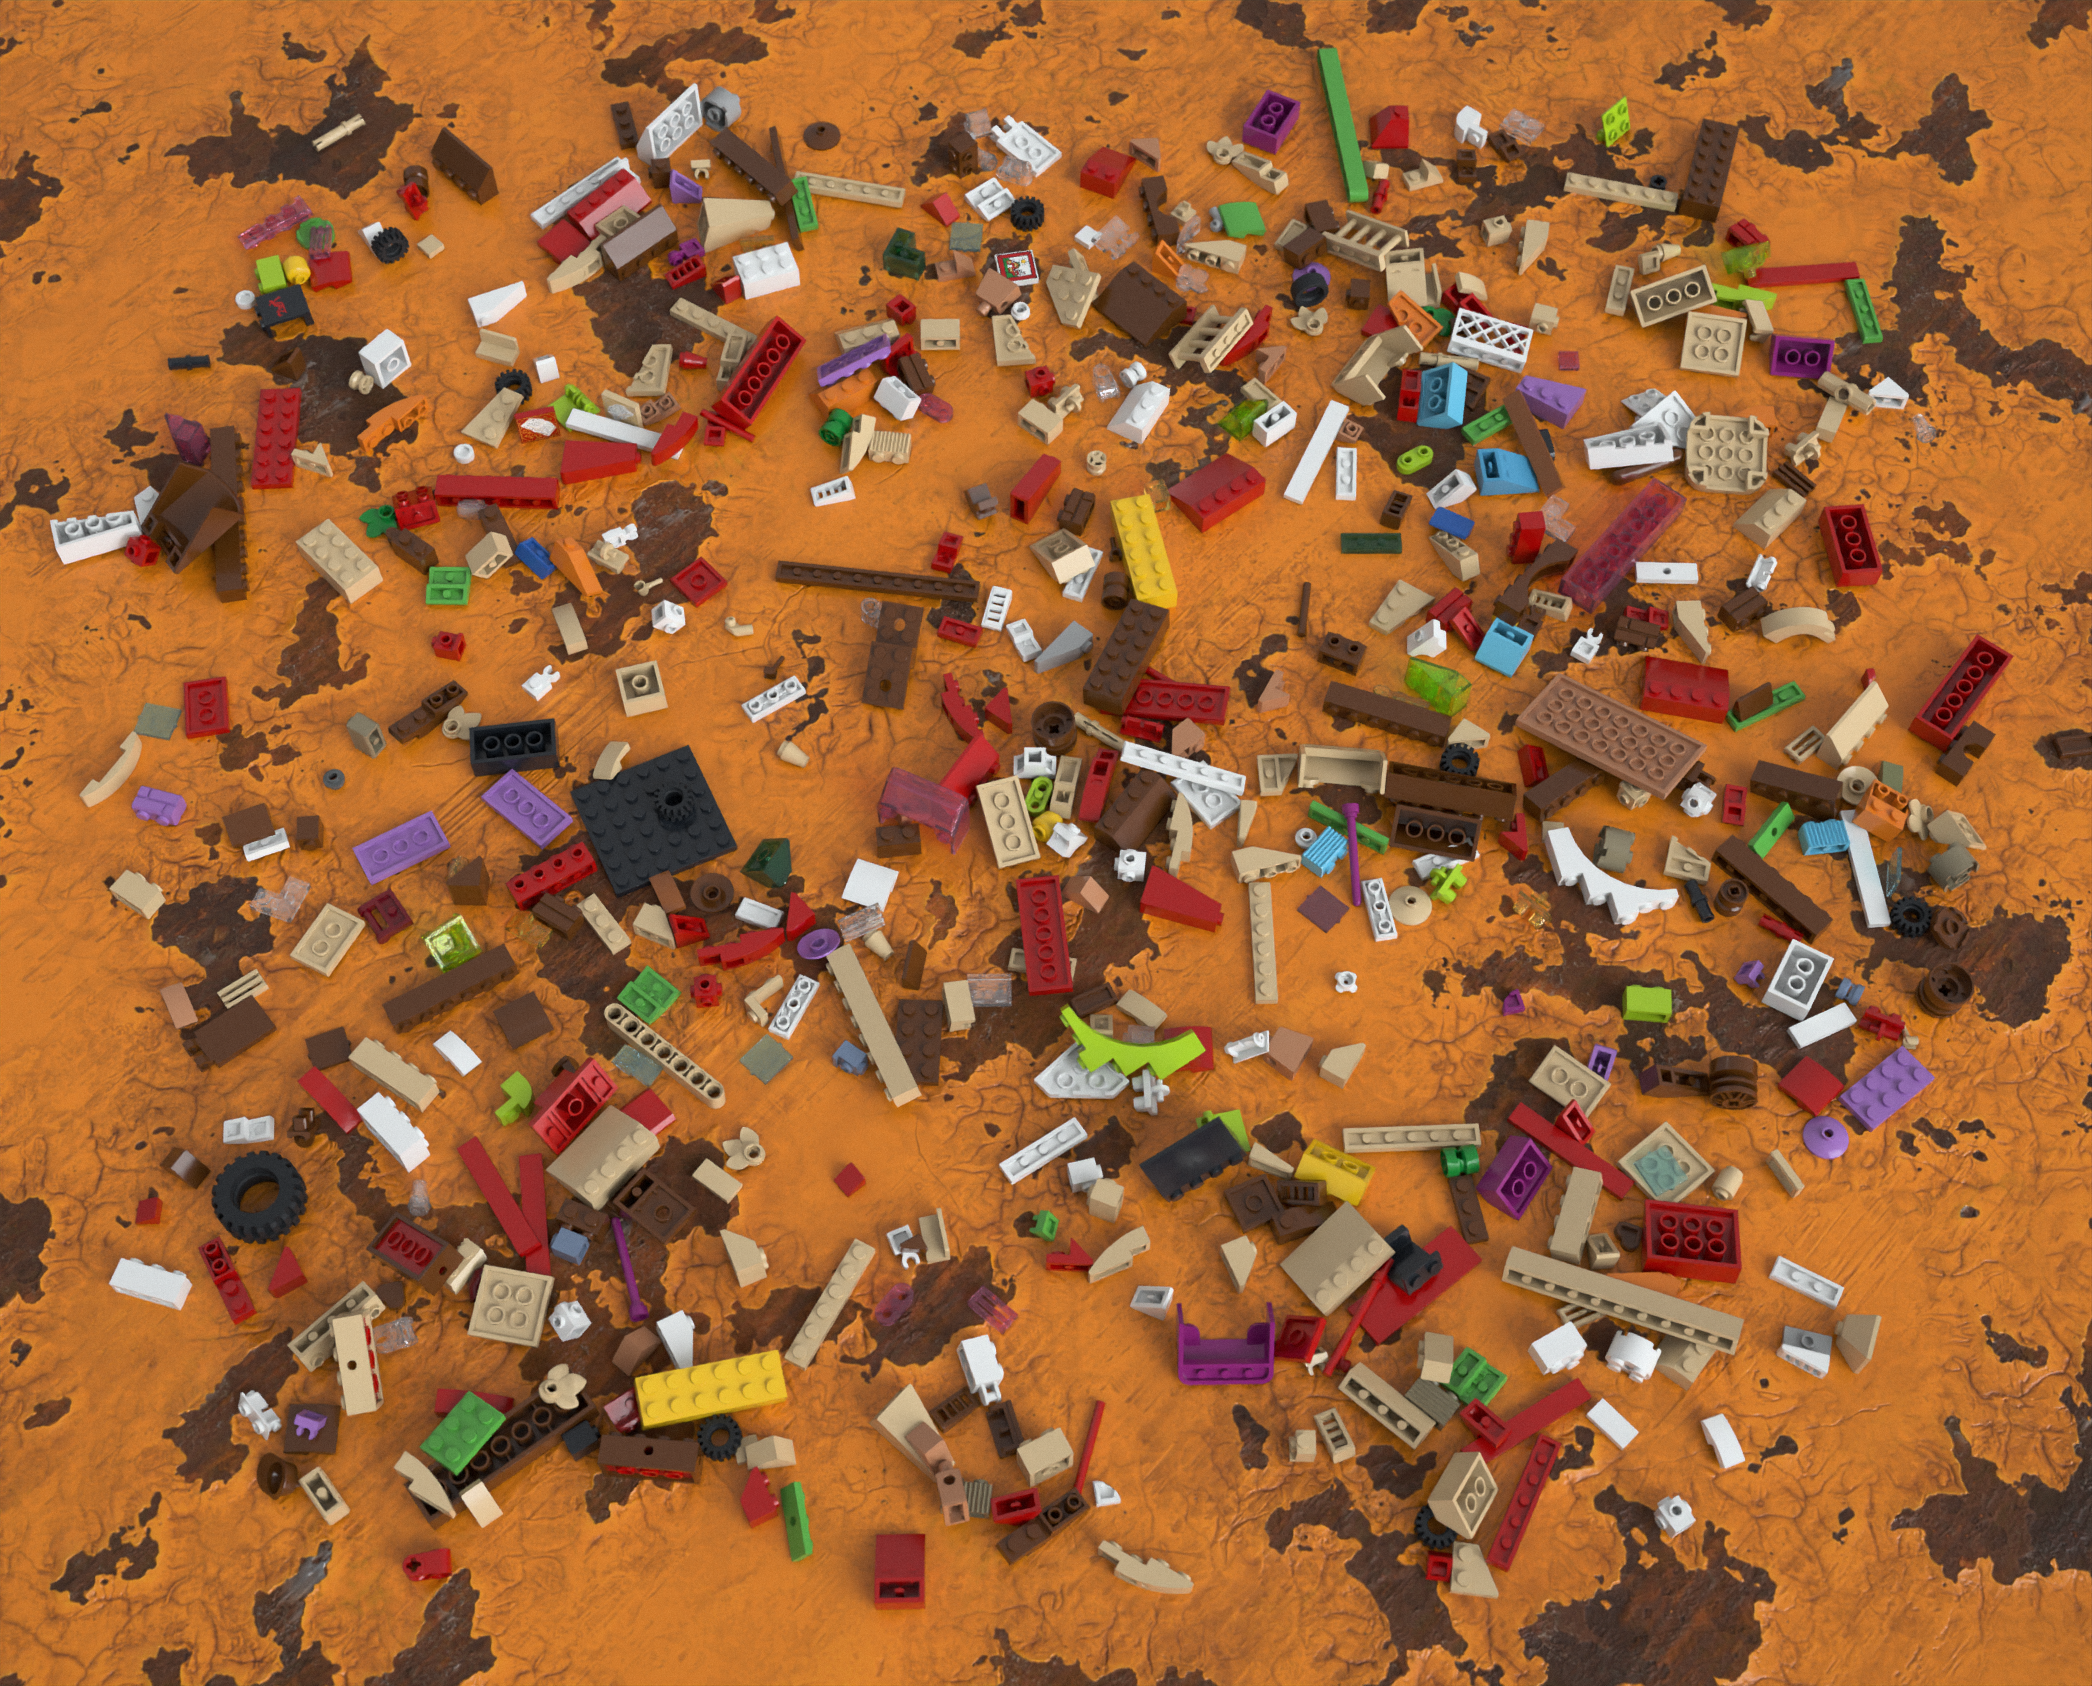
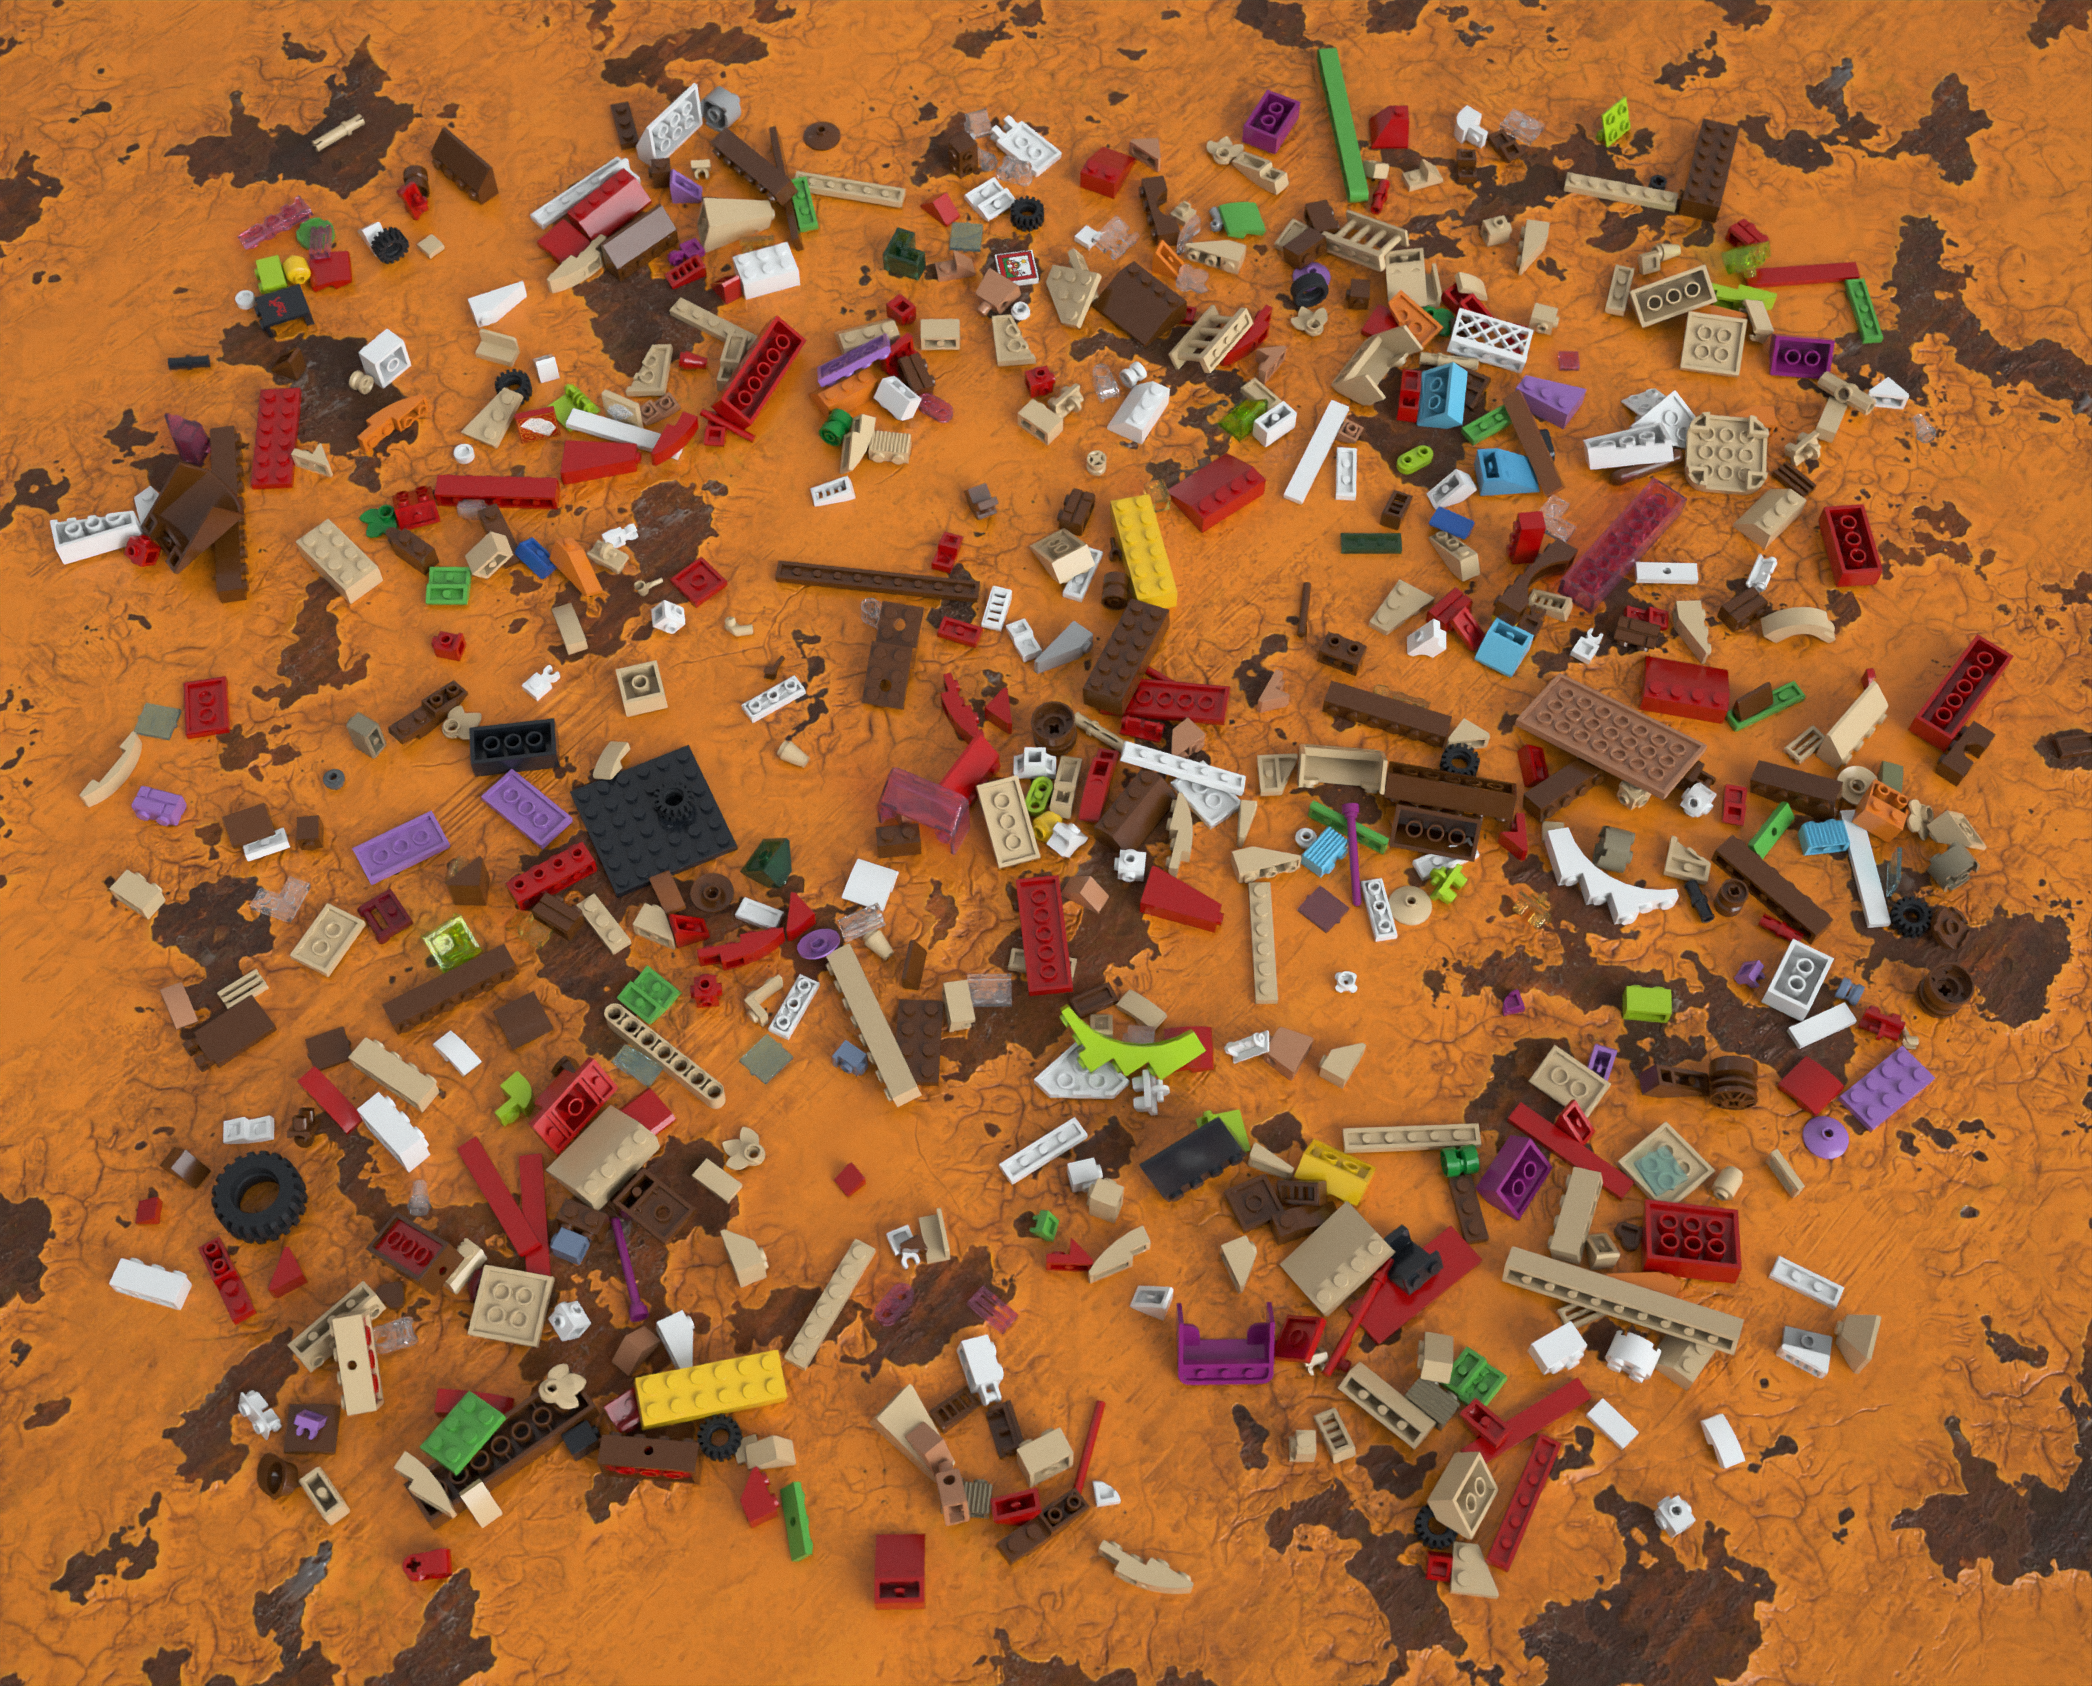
(616, 221): tan slope -> none
(1033, 488): red slope -> none
(1439, 685): clear neon green slope -> none

